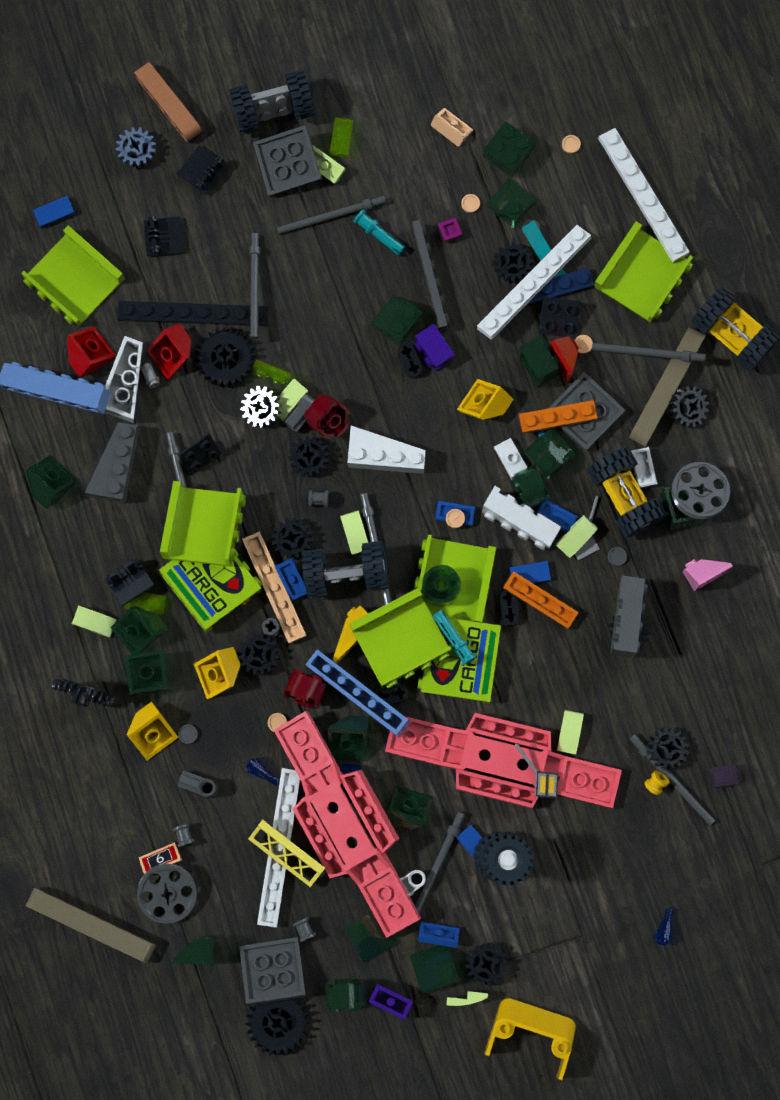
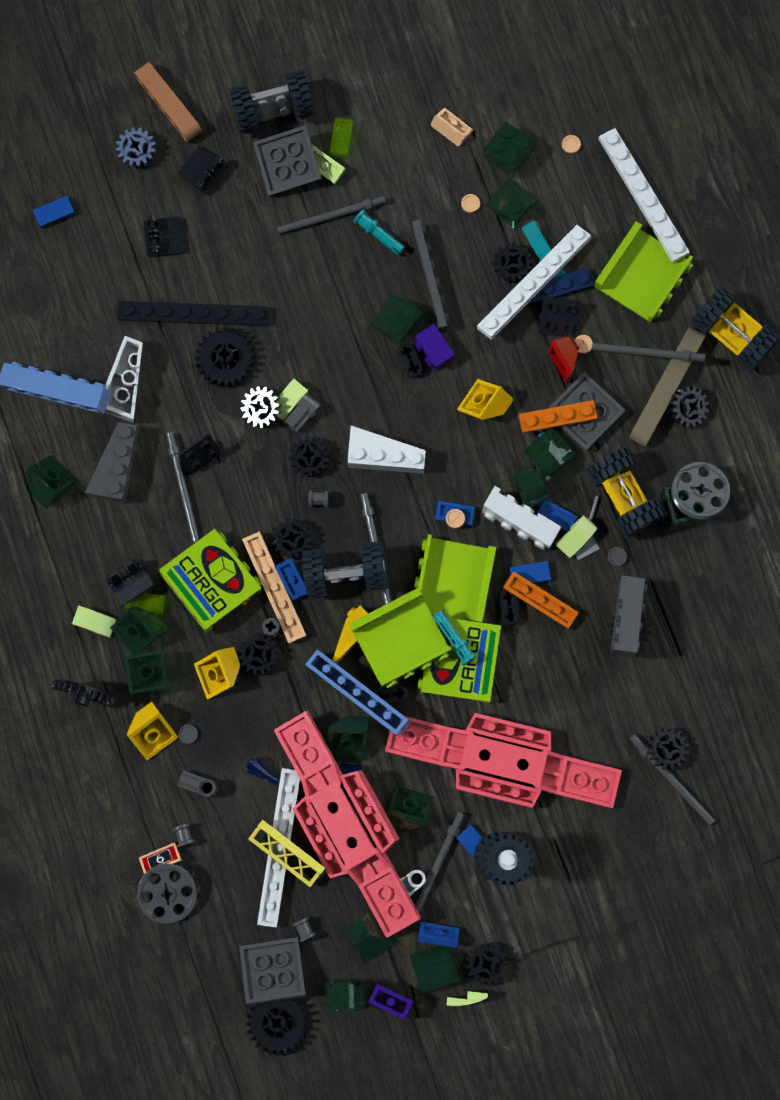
(74, 278): lime panel -> none
(88, 351): red slope -> none
(90, 925): dark tan beam -> none
(150, 376): light grey pin -> none
(170, 350): red slope -> none
(198, 952): clear green slope -> none
(202, 525): lime panel -> none
(254, 252): dark grey bar -> none
(276, 721): light nougat piece -> none
(278, 375): clear neon green plate -> none
(305, 689): dark red brick -> none
(327, 416): dark red brick -> none
(354, 531): yellowish green slope -> none
(433, 577): clear green brick -> none
(450, 230): magenta plate -> none
(510, 457): white plate -> none
(519, 1014): yellow windscreen -> none
(538, 361): clear green brick -> none
(546, 782): piece -> none
(570, 732): yellowish green slope -> none
(644, 469): white plate -> none
(656, 782): yellow wheel -> none
(664, 932): clear blue cone -> none
(704, 572): bright pink slope -> none
(724, 776): clear purple brick -> none

